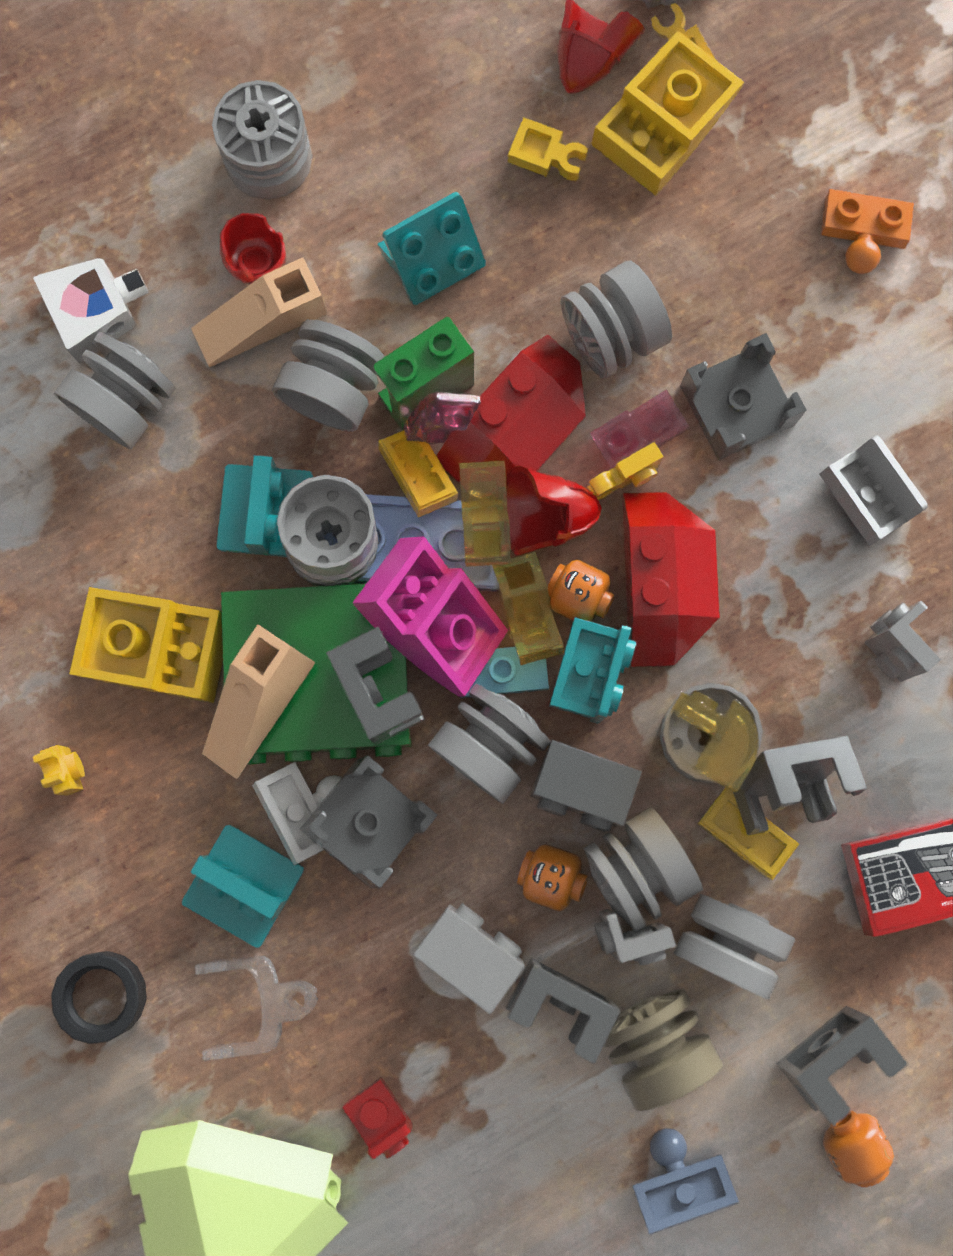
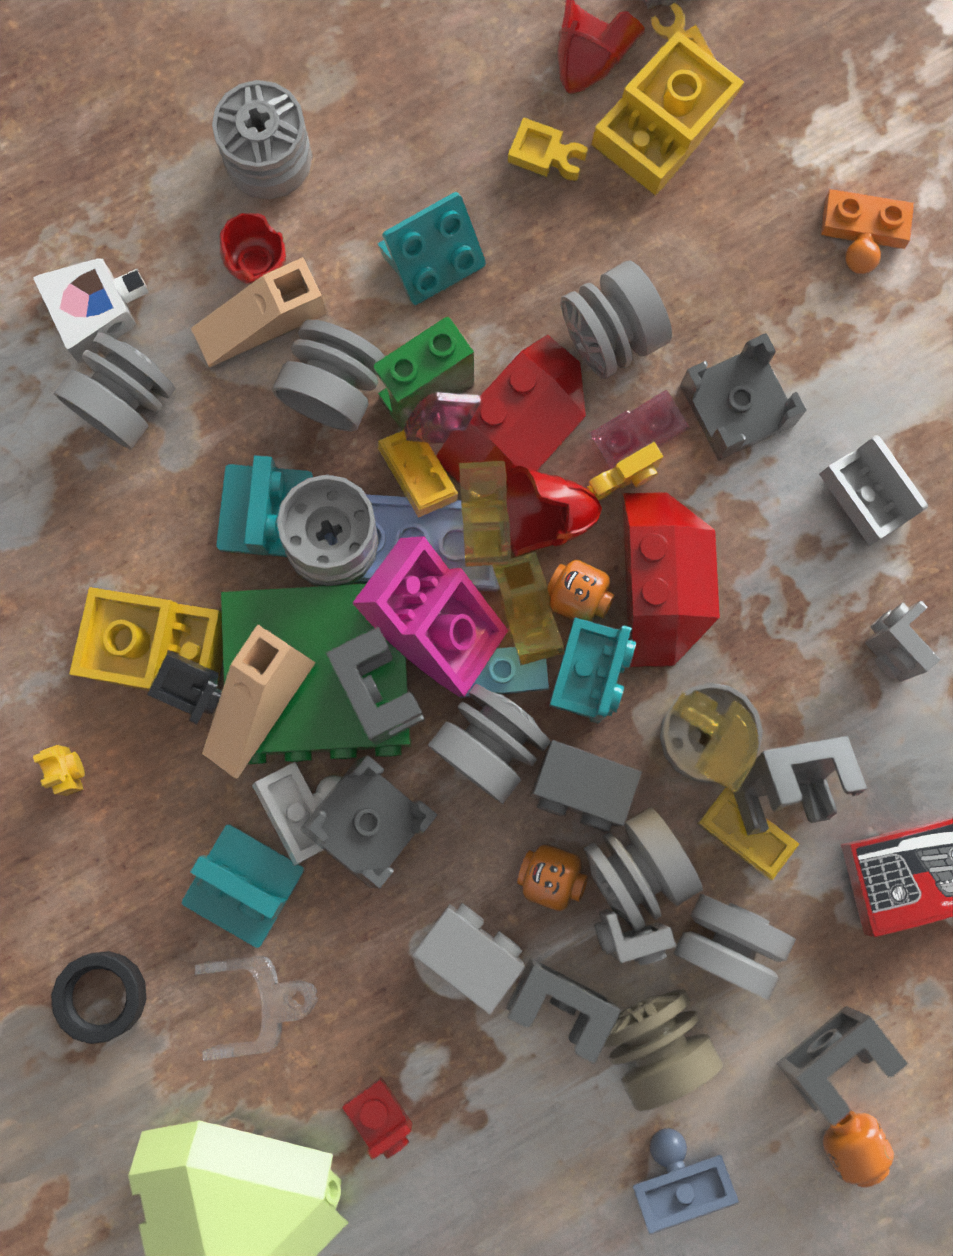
(186, 686): none -> black bracket

